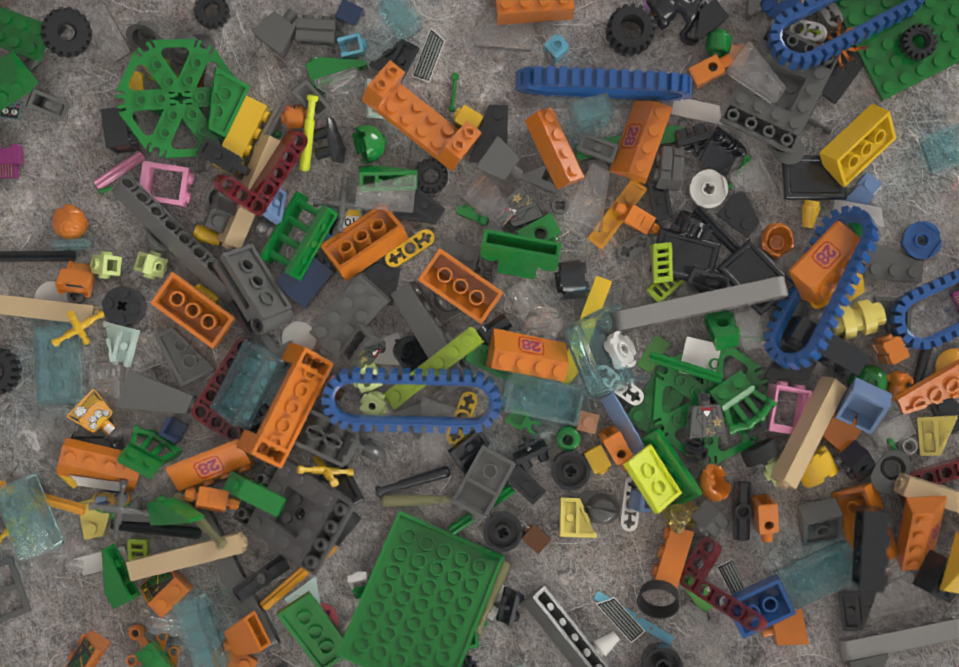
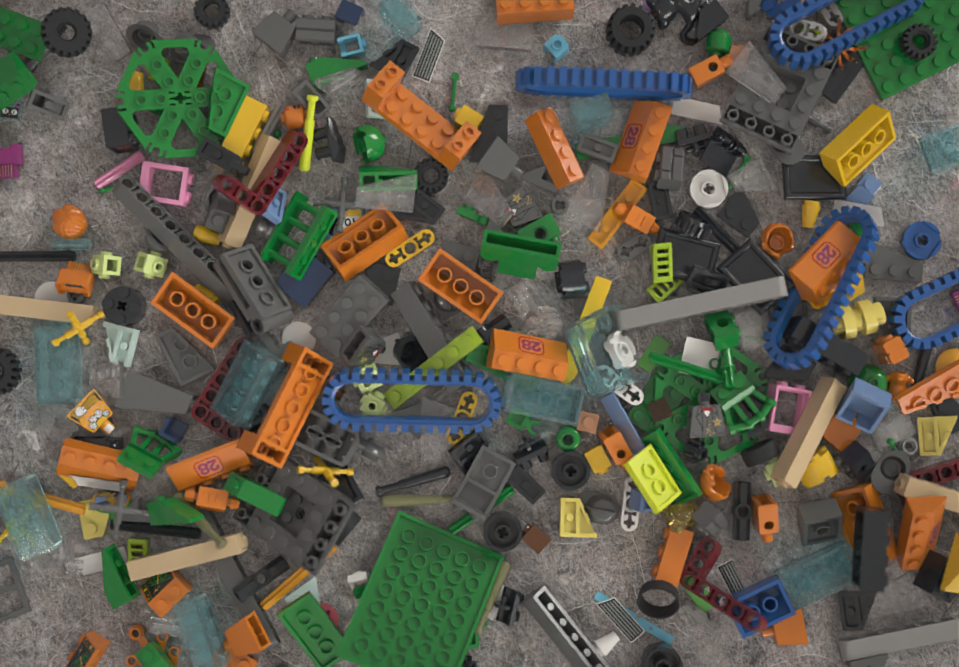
(659, 409): none -> dark brown slope
(727, 367): none -> green axle

